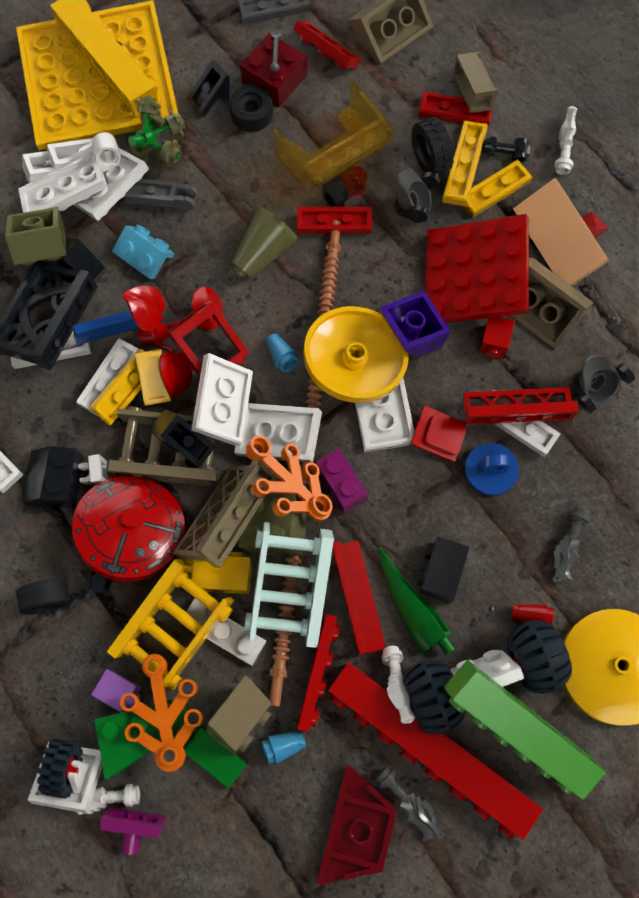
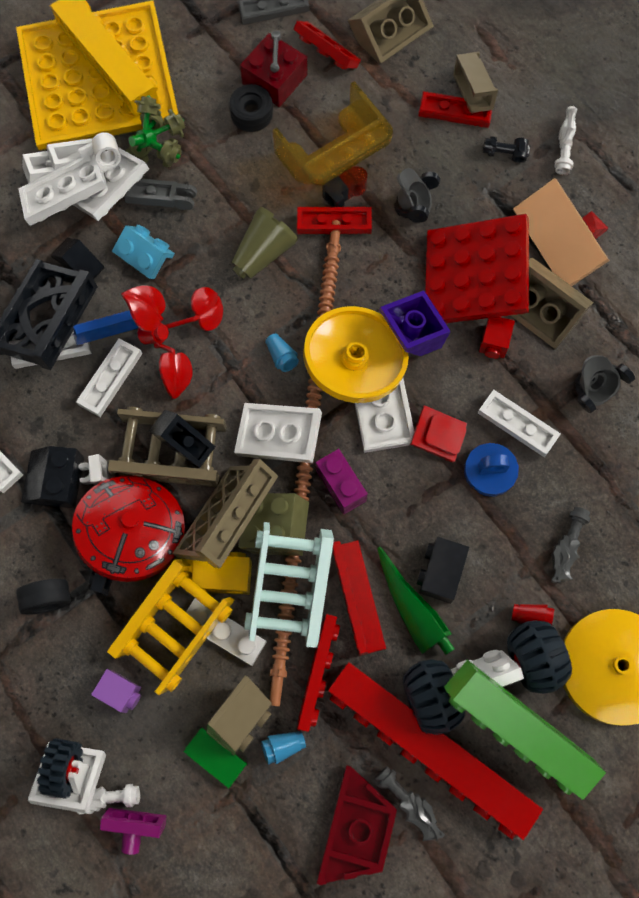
(36, 236): olive brick -> none
(118, 392): yellow tile -> none
(119, 752): green wedge -> none
(150, 379): yellow tile -> none
(163, 717): orange plant -> none
(192, 321): red window -> none
(210, 86): black slope -> none
(222, 400): white tile -> none
(291, 481): orange plant -> none
(396, 690): white piece -> none
(432, 146): black tyre -> none
(465, 163): yellow tile -> none
(497, 188): yellow tile -> none
(517, 411): red fence -> none

